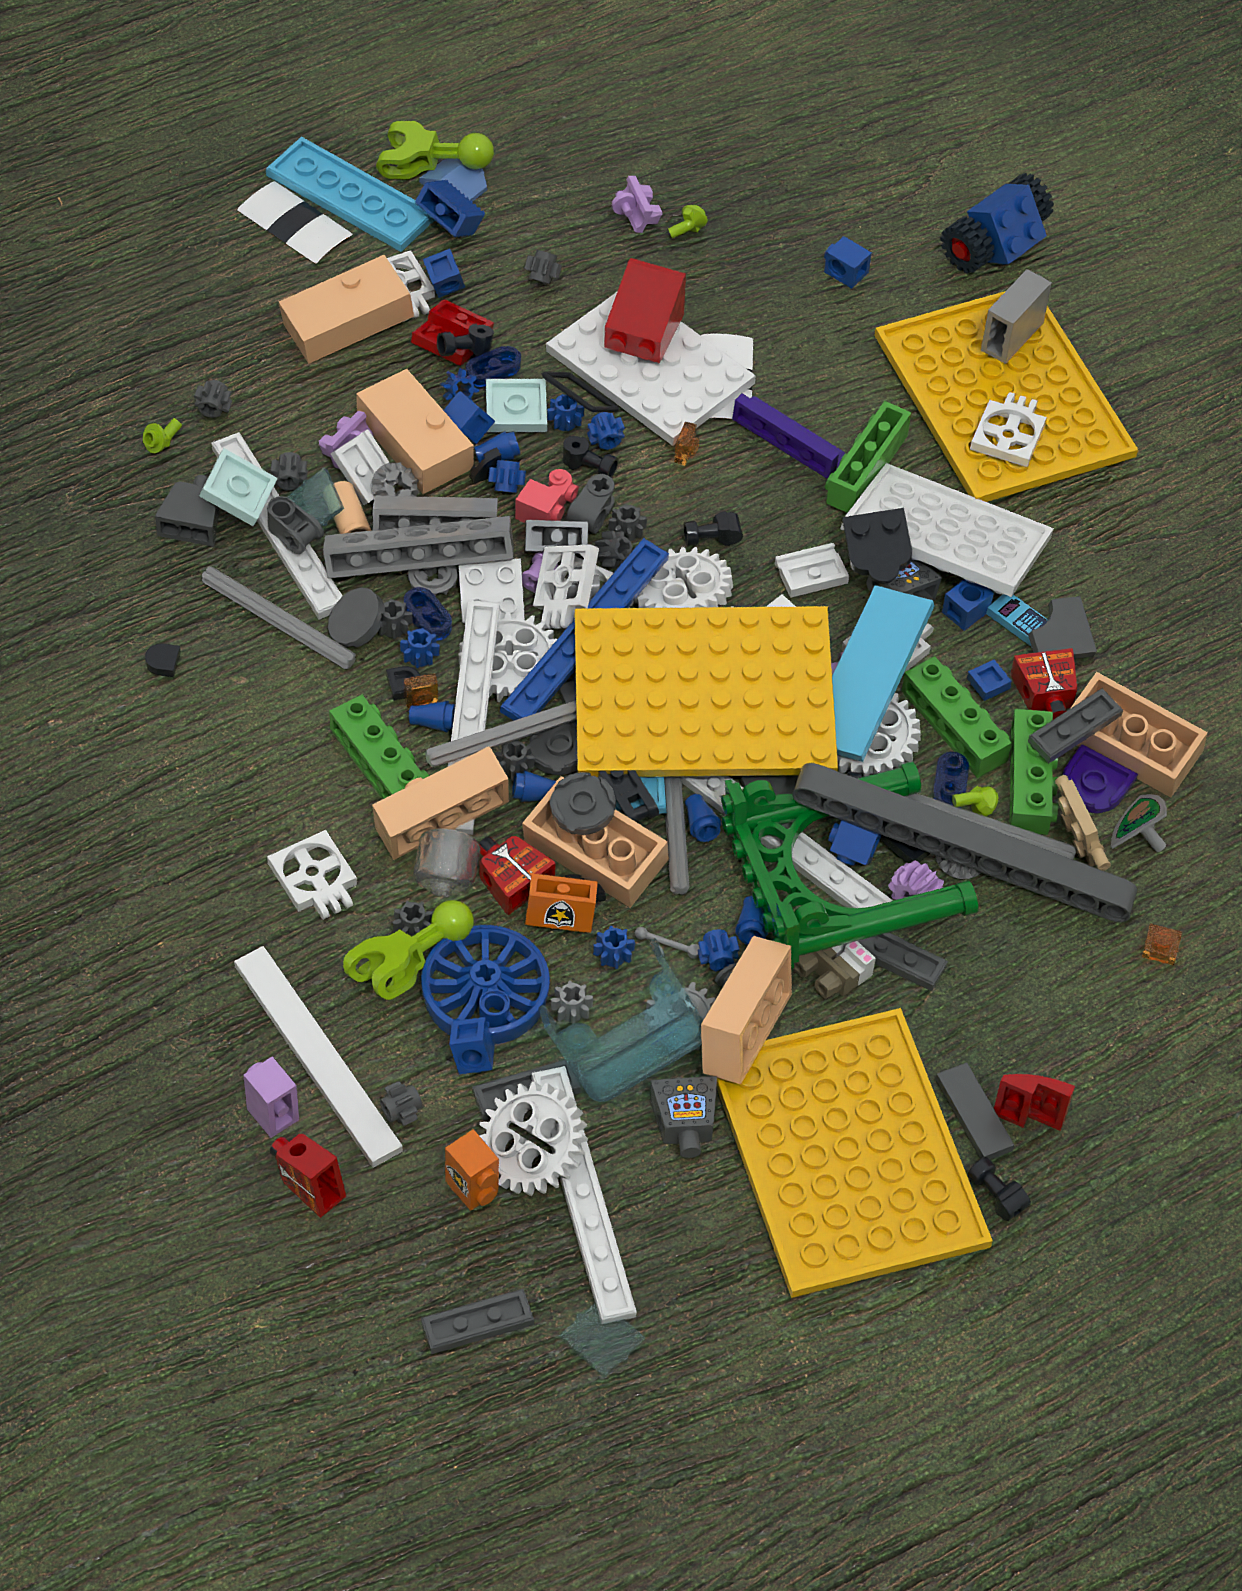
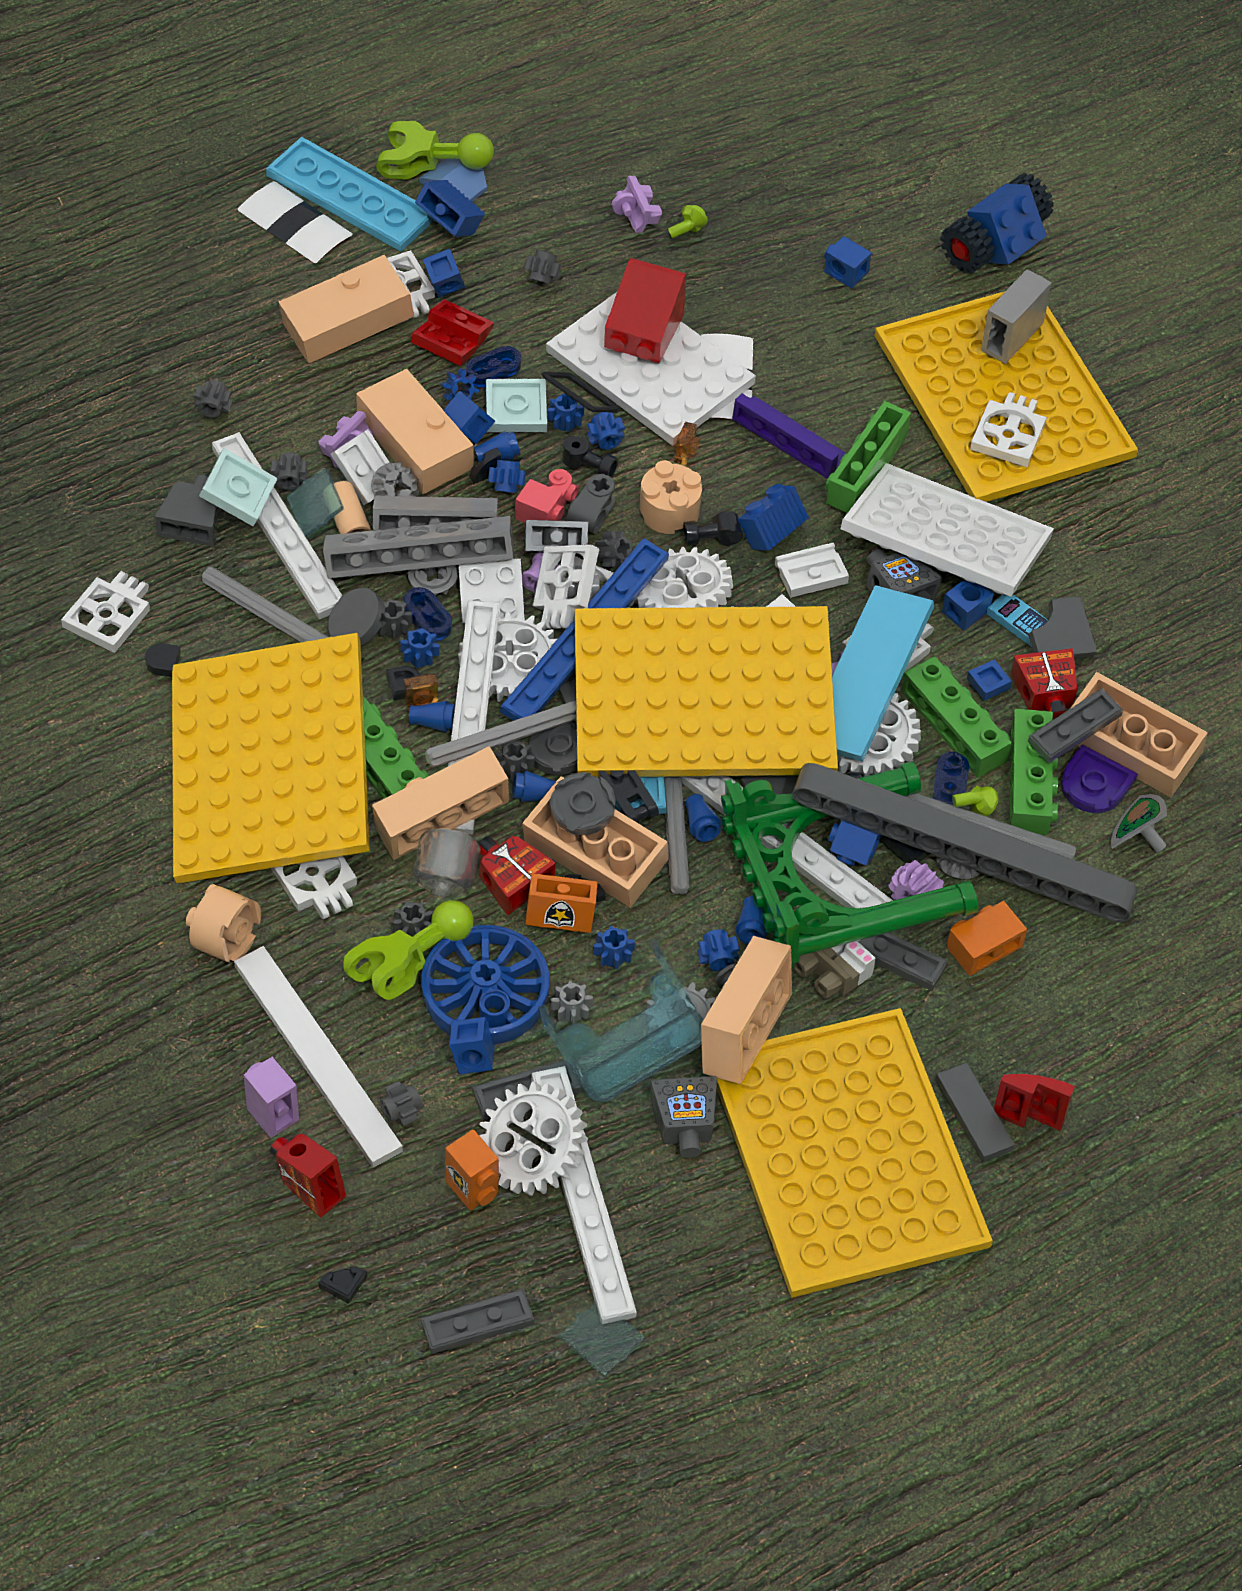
(119, 591): none -> white piece
(157, 438): lime plate -> none
(223, 923): none -> light nougat brick
(268, 758): none -> yellow plate
(292, 524): dark grey piece -> none
(343, 1283): none -> black tile
(478, 340): black leg -> none
(629, 521): dark grey gear -> none
(641, 933): light grey hinge -> none
(670, 497): none -> light nougat brick
(773, 517): none -> blue brick
(878, 544): black plate -> none
(986, 937): none -> orange brick
(1010, 1198): black leg -> none
(1078, 820): tan plate -> none
(1162, 944): clear orange plate -> none

